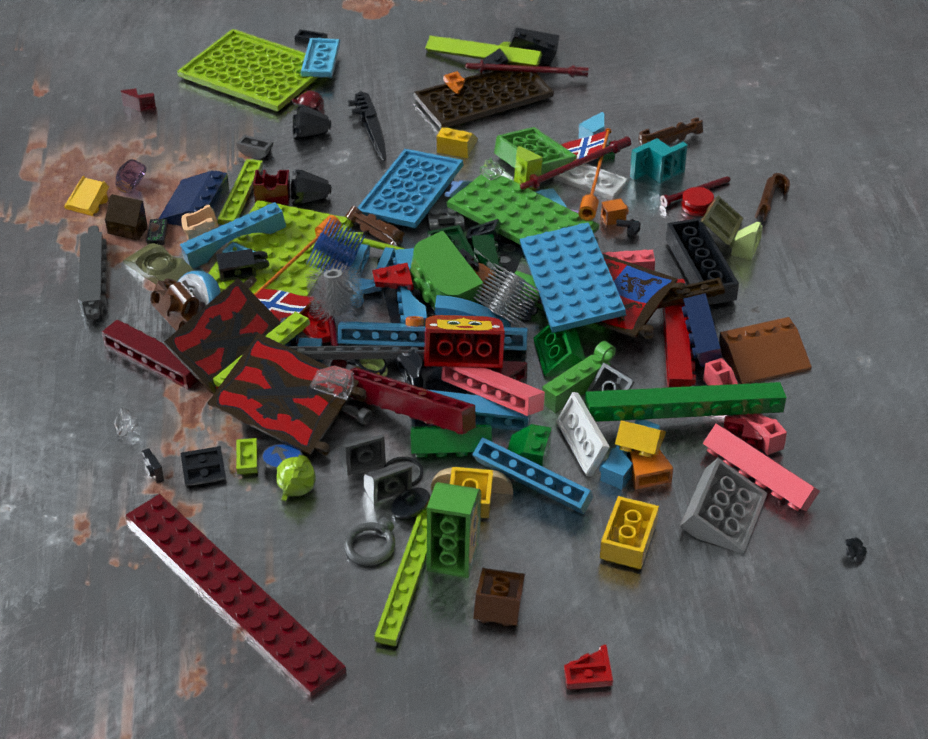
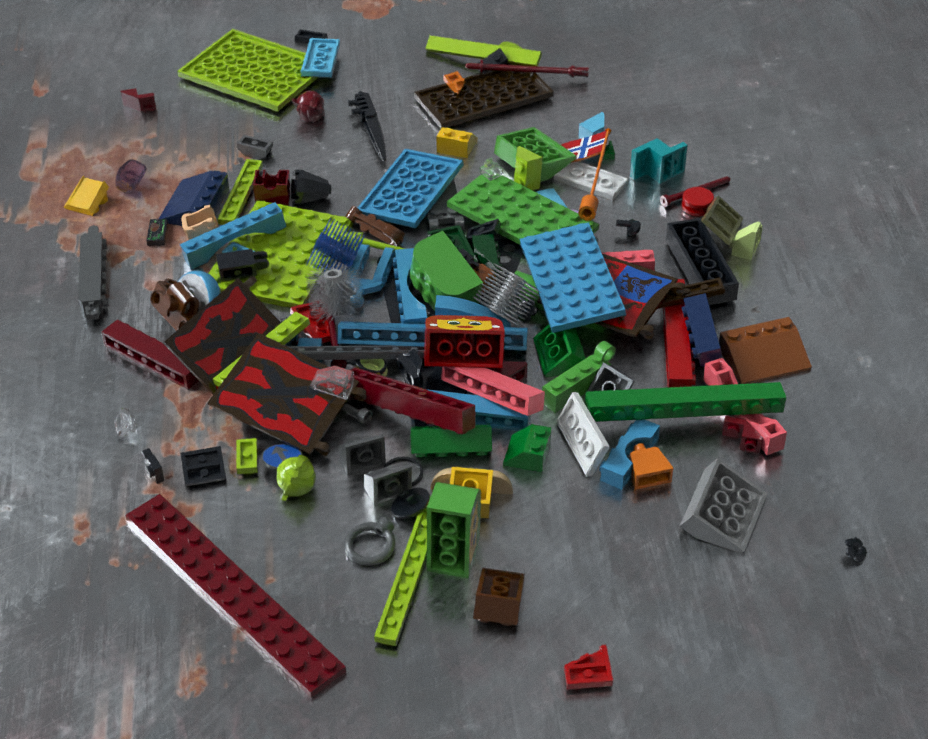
(126, 217): dark brown slope -> none
(157, 264): olive slope -> none
(283, 303): flag -> none
(309, 122): black cone -> none
(393, 276): red wing -> none
(414, 321): orange tile -> none
(456, 187): medium blue slope -> none
(533, 475): dark azure brick -> none
(536, 41): black wedge -> none
(613, 210): orange brick -> none
(615, 147): dark red bar -> none
(629, 532): yellow brick -> none
(640, 438): yellow slope -> none
(671, 133): reddish brown piece -> none
(761, 467): coral brick -> none
(776, 180): reddish brown piece -> none

